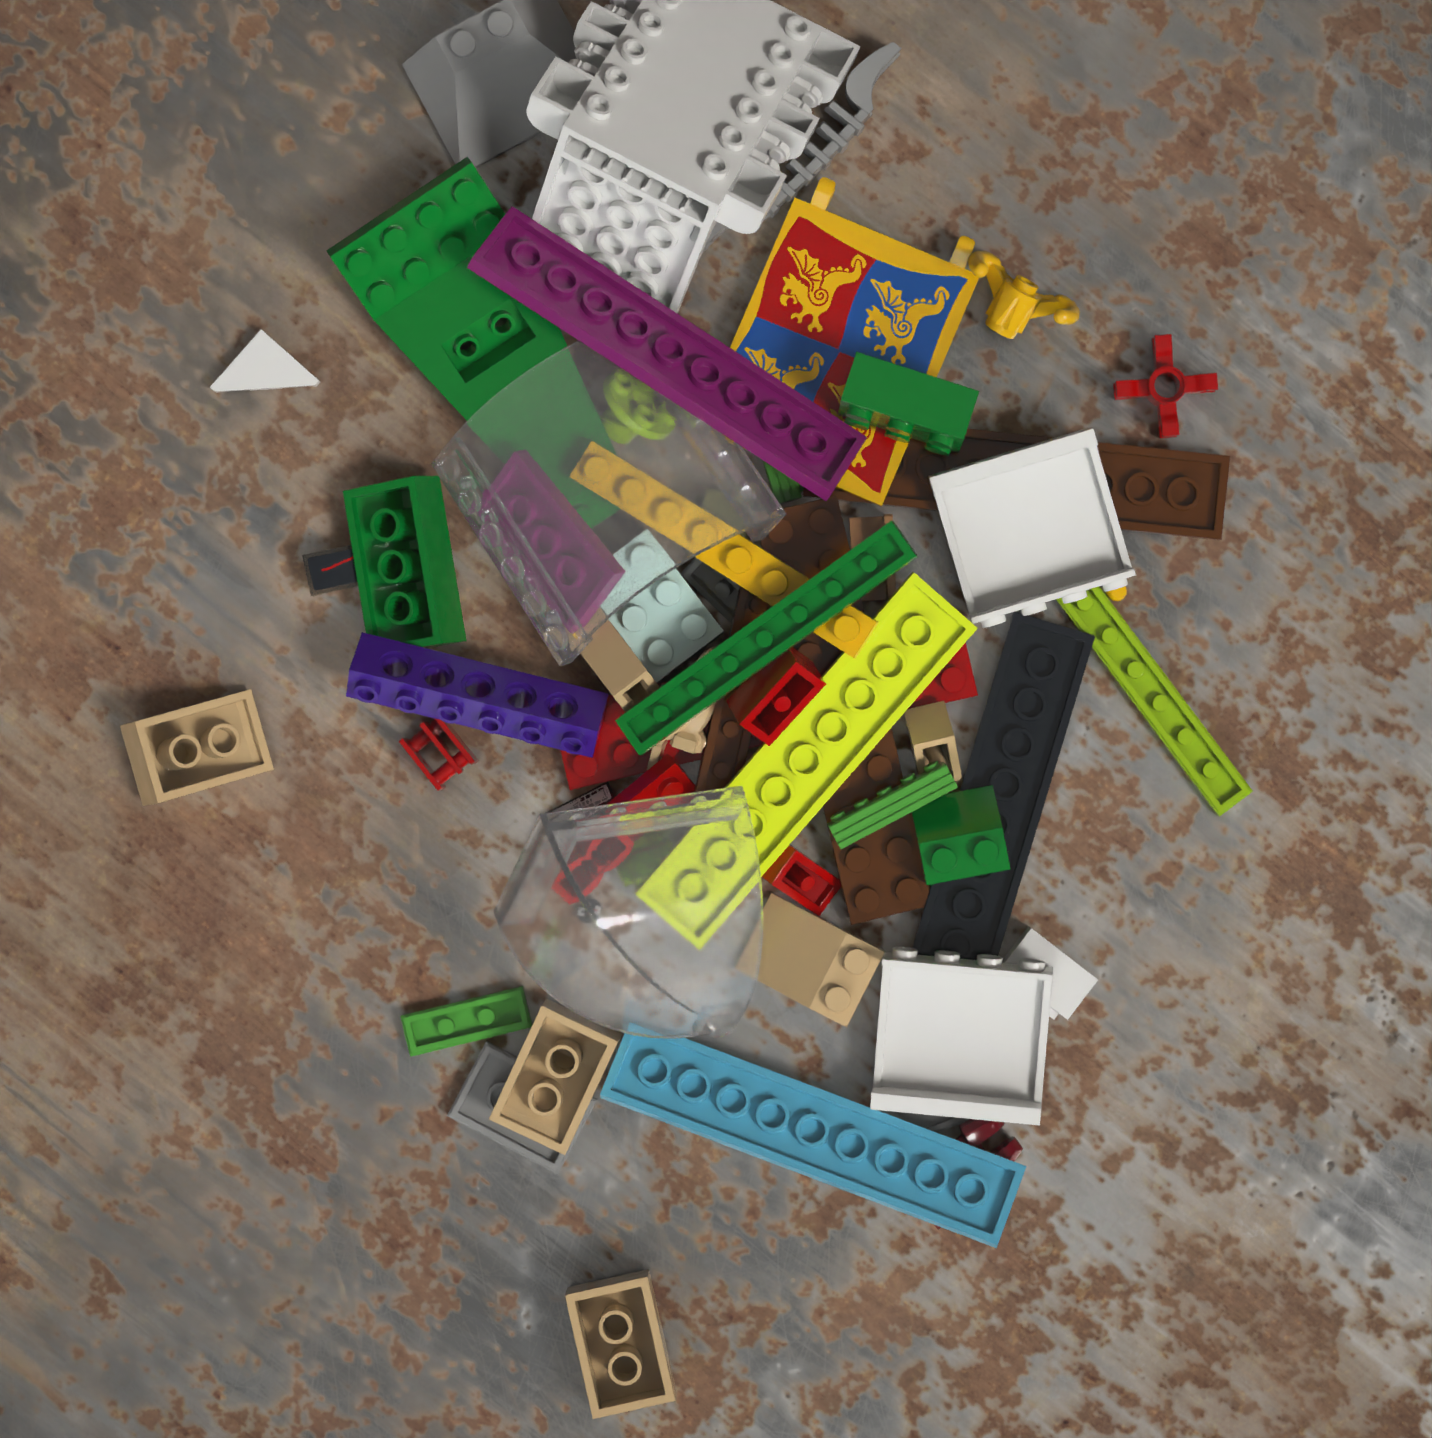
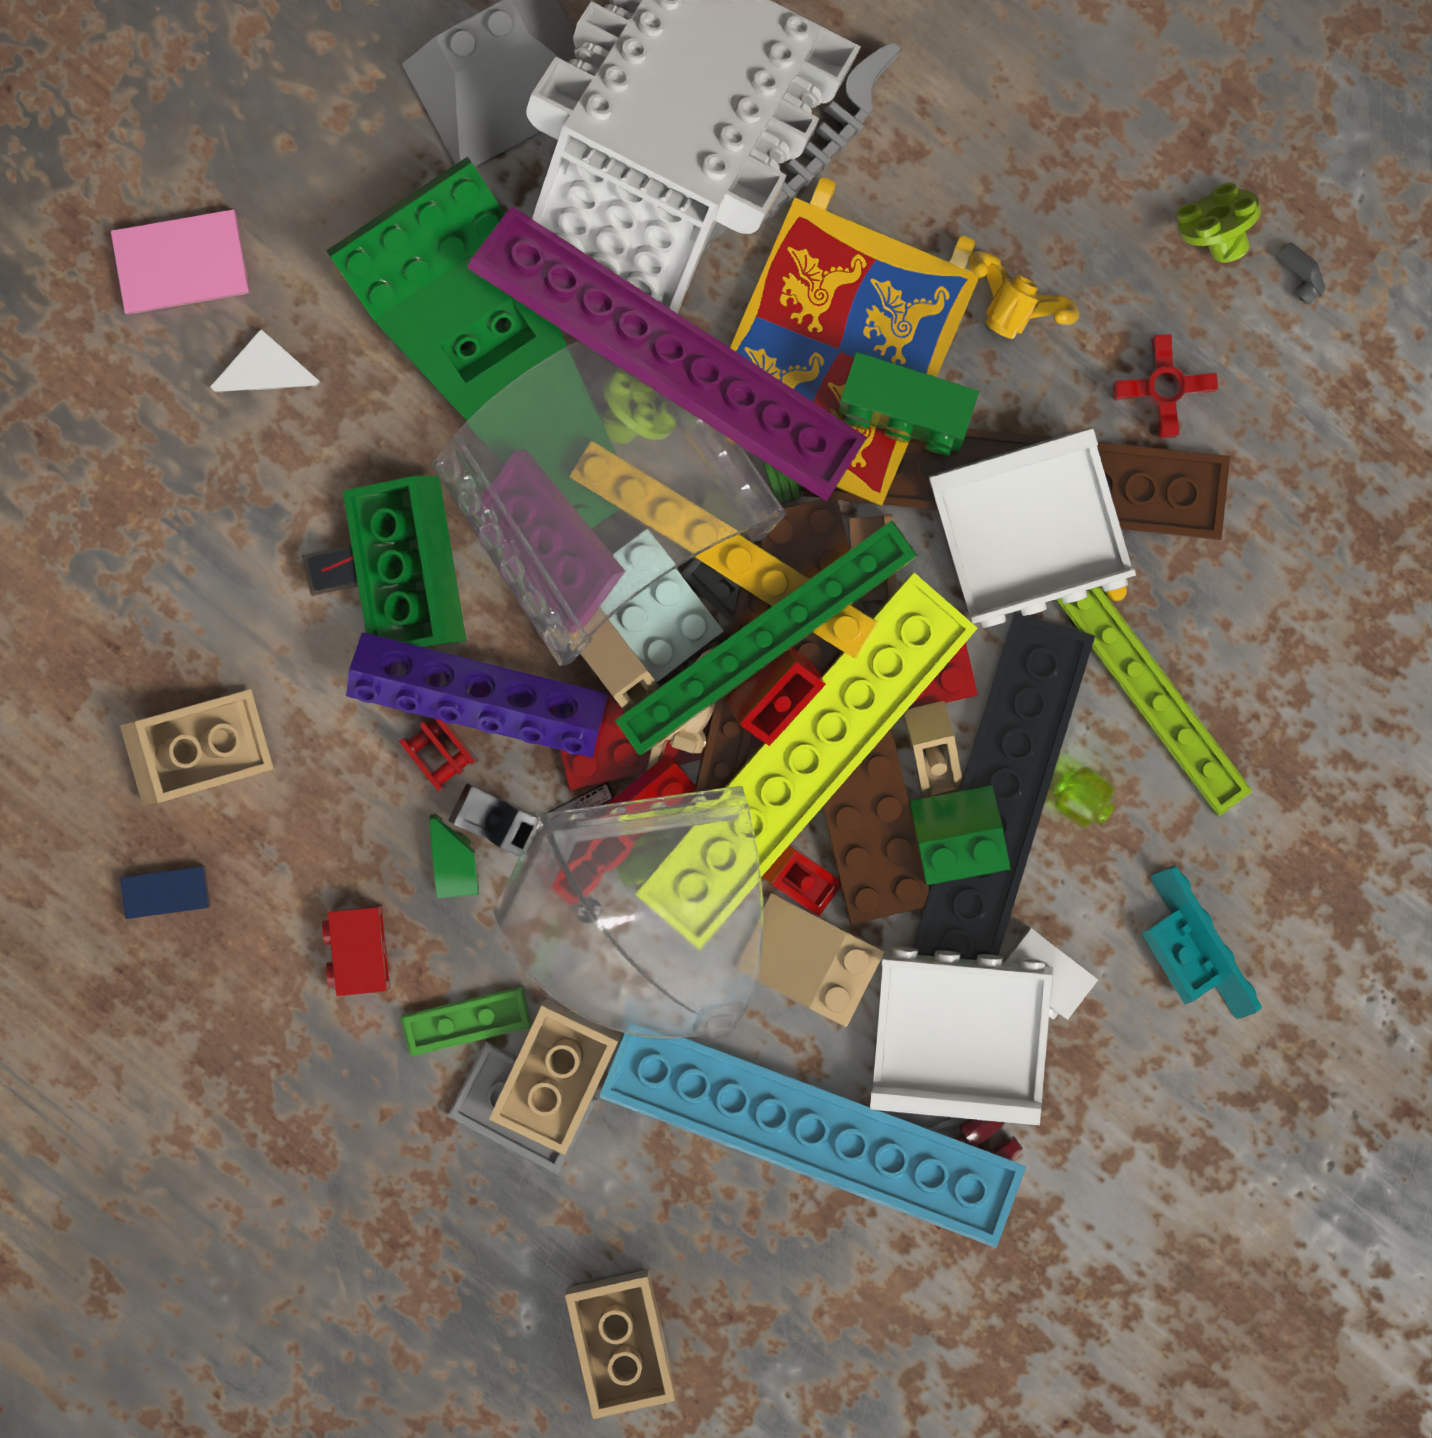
(165, 892): none -> dark blue tile
(180, 262): none -> bright pink tile
(357, 951): none -> red brick
(452, 861): none -> green slope
(493, 819): none -> black brick
(891, 804): bright green piece -> none
(1084, 797): none -> clear neon green head
(1193, 950): none -> teal bracket
(1220, 221): none -> lime plate
(1308, 271): none -> dark grey arm

